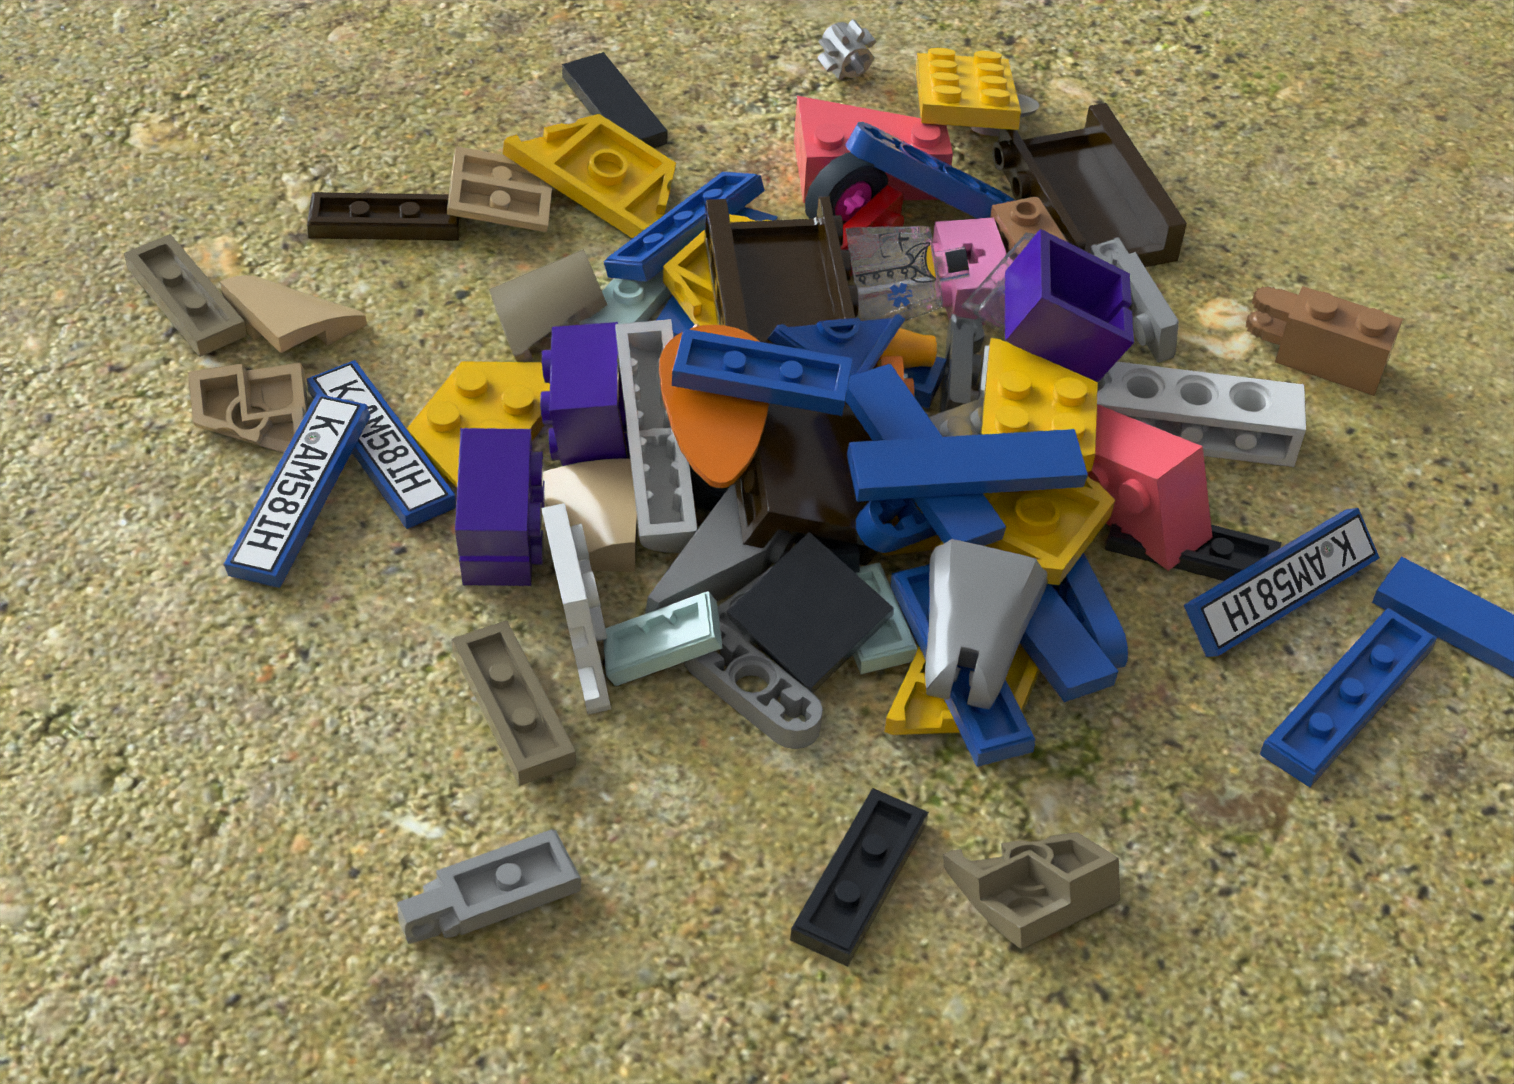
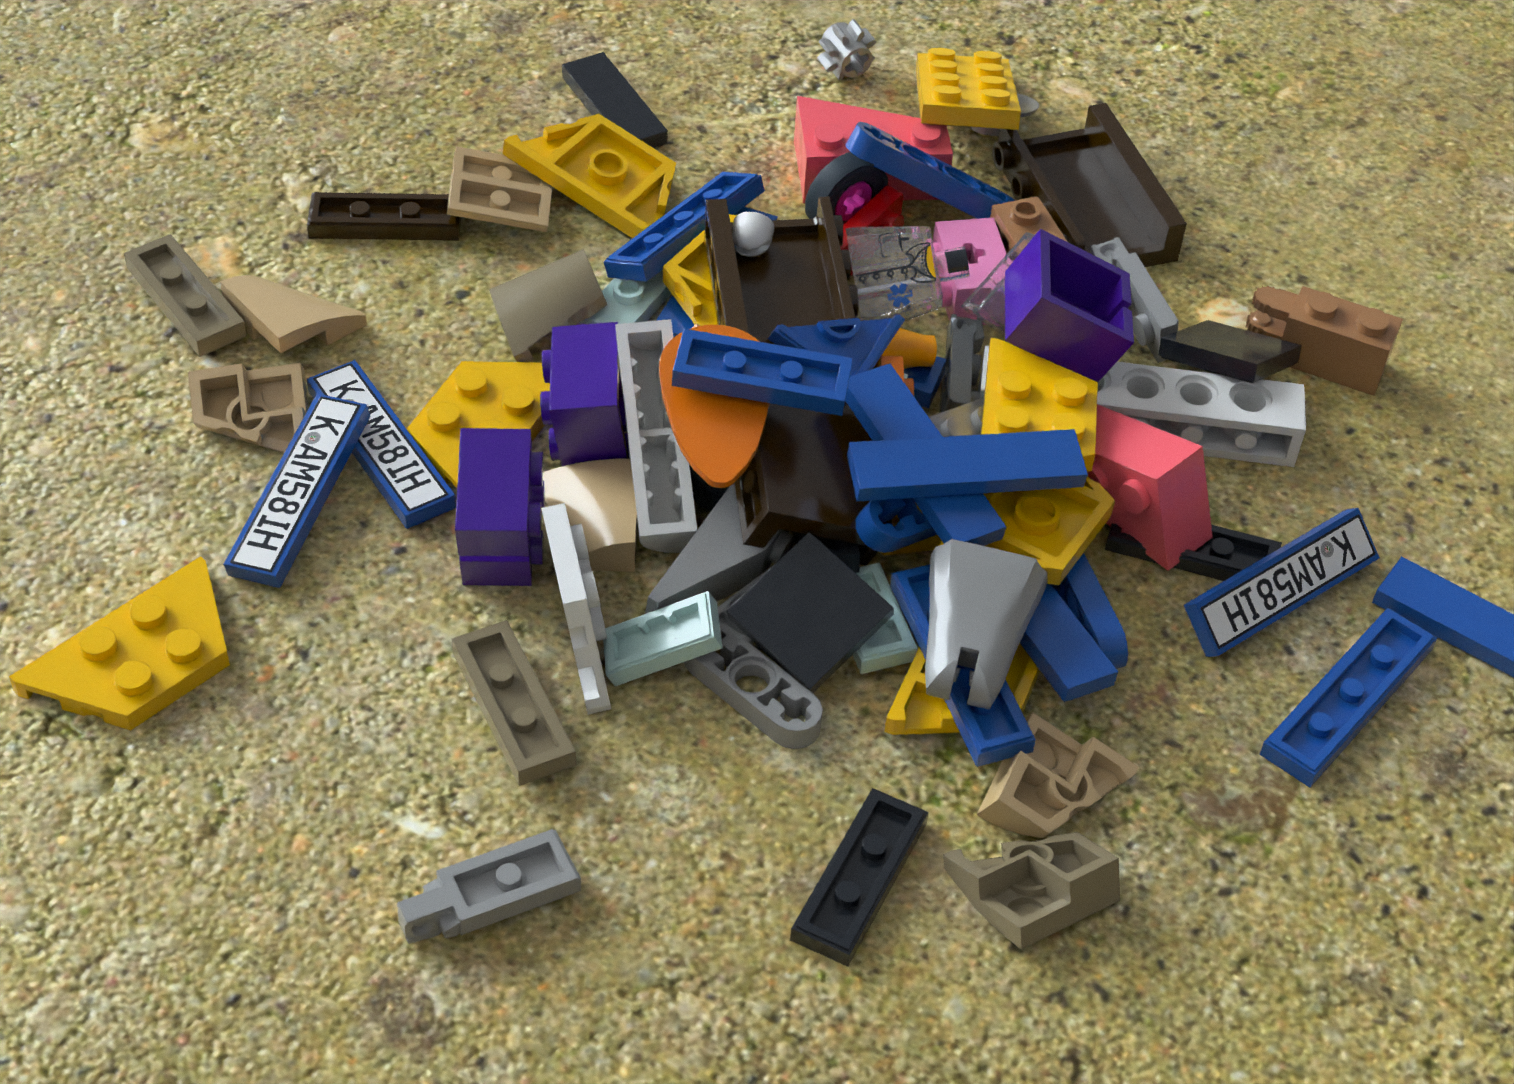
(137, 654): none -> yellow wing
(752, 233): none -> white hinge
(1053, 783): none -> tan slope
(1229, 351): none -> black tile

